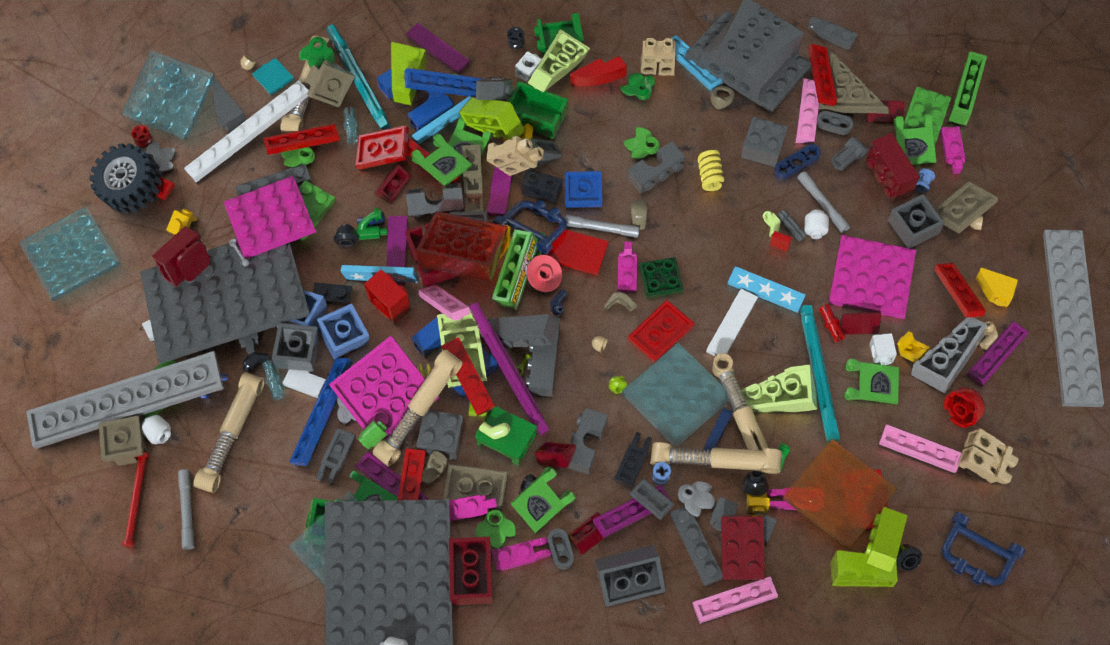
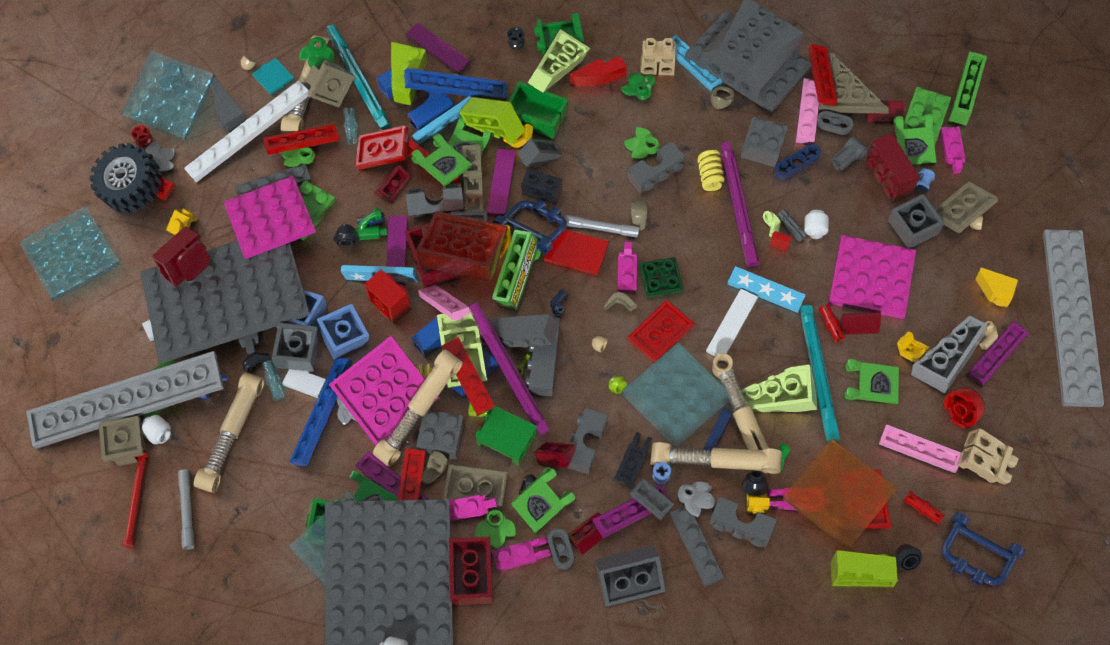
(245, 262): light grey hinge -> none
(334, 293): black plate -> none
(336, 454): dark grey hinge -> none
(373, 434): bright green brick -> none
(494, 88): dark grey slope -> none
(495, 432): yellowish green arm -> none
(515, 154): tan hips -> none
(521, 68): white brick -> none
(550, 269): coral dish -> none
(583, 189): blue plate -> none
(734, 600): bright pink plate -> none
(739, 205): none -> magenta piece
(743, 547): dark red brick -> none
(833, 33): dark grey hinge -> none
(836, 217): light grey piece -> none
(883, 349): white brick -> none
(885, 539): lime wedge -> none
(924, 507): none -> red pin
(960, 290): red plate -> none

